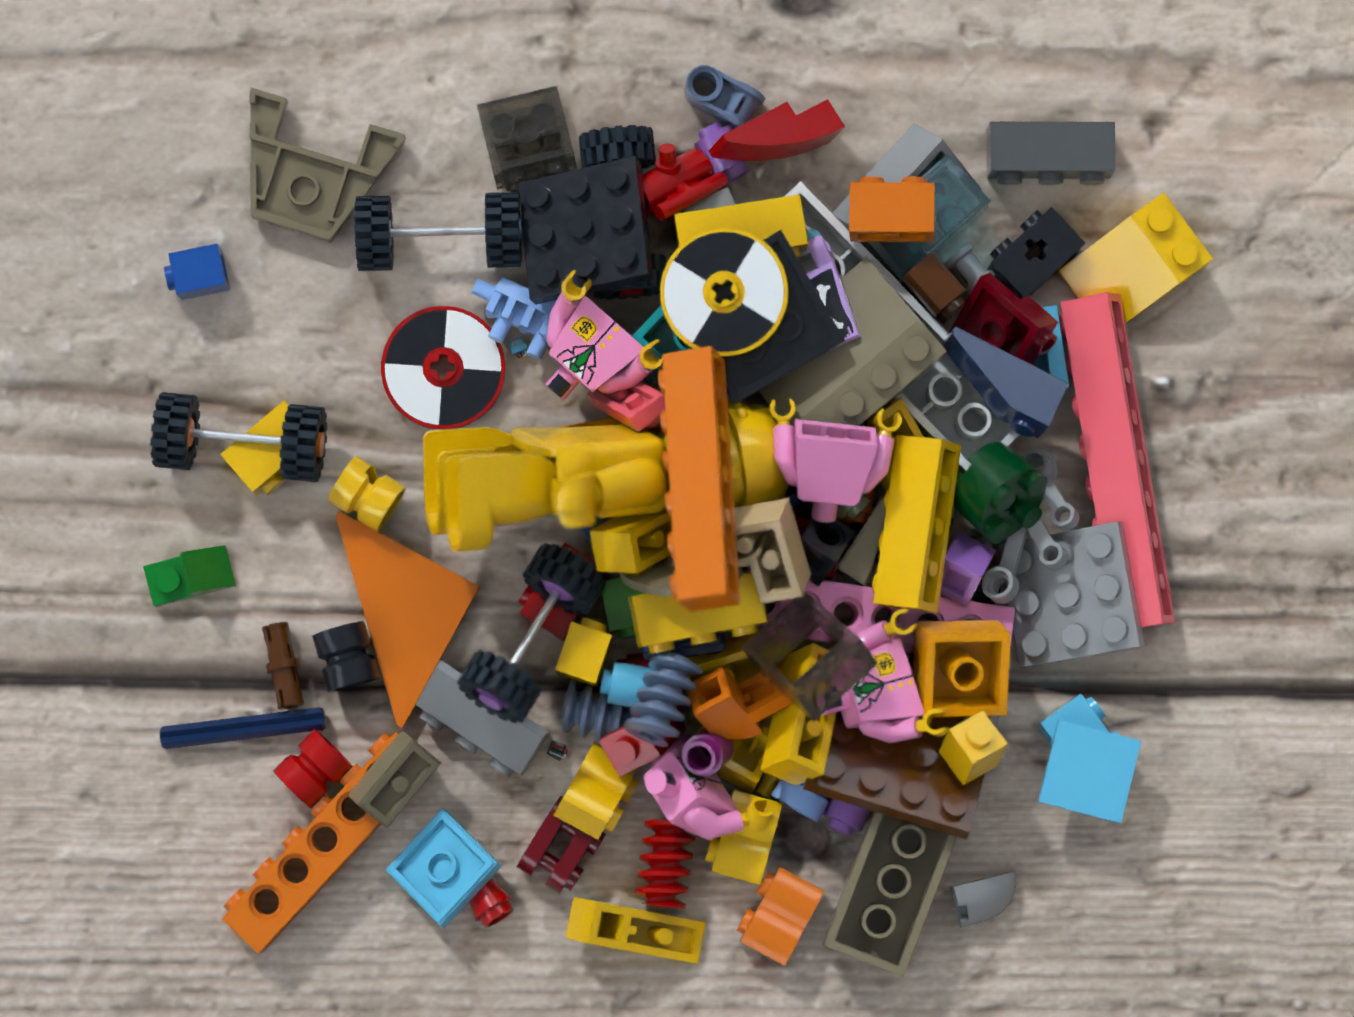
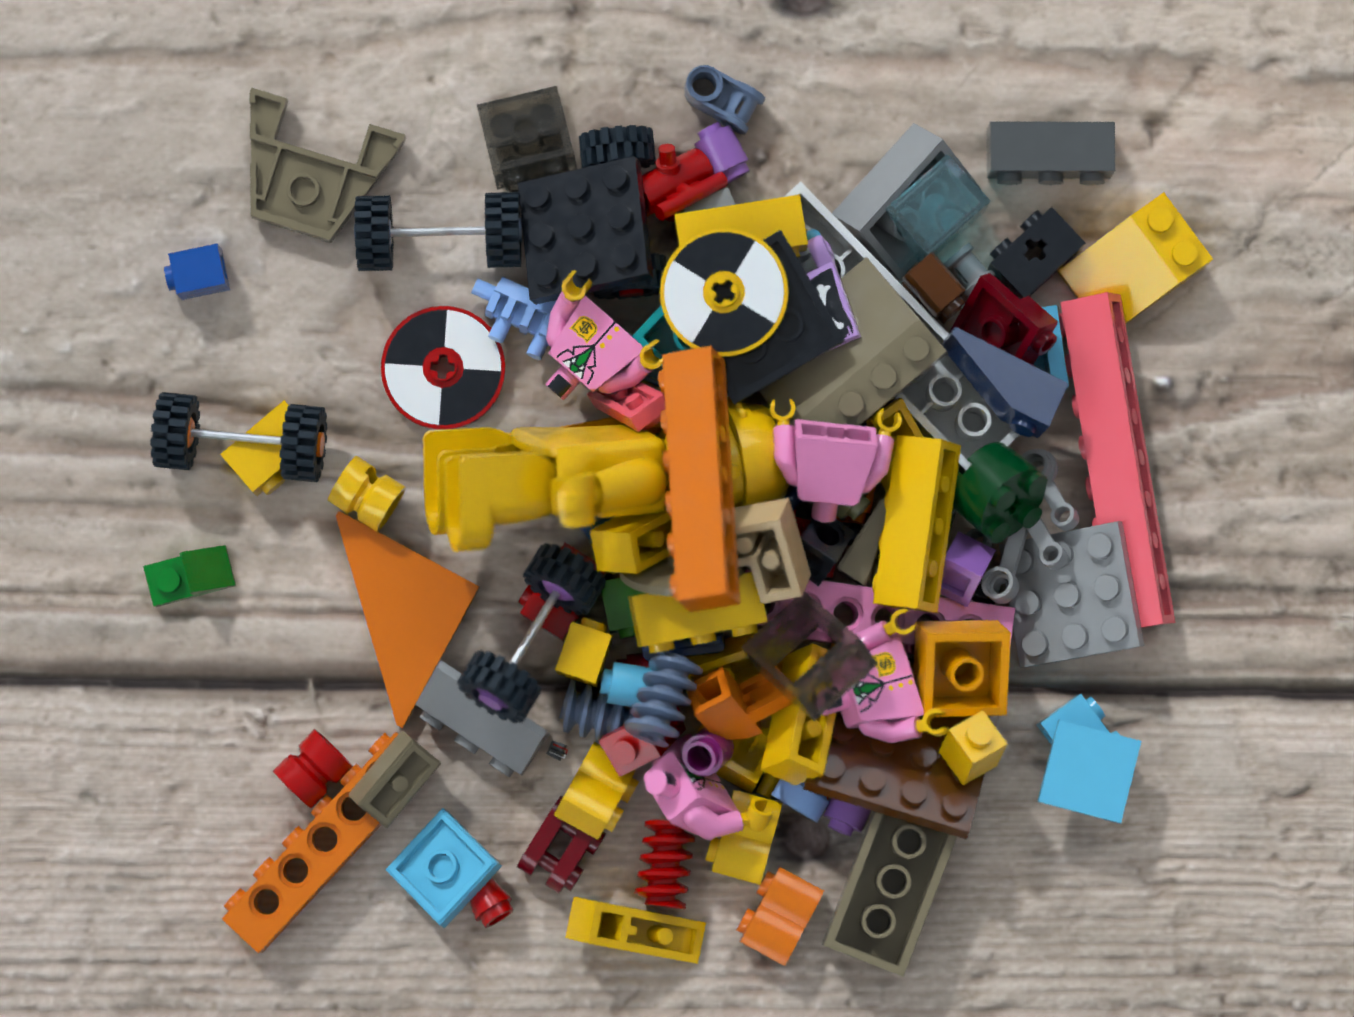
(242, 728): dark blue axle -> none
(283, 665): reddish brown pin -> none
(346, 656): black wheel -> none
(518, 346): medium azure piece -> none
(780, 134): red slope -> none
(892, 210): orange brick -> none
(983, 898): light grey brick -> none

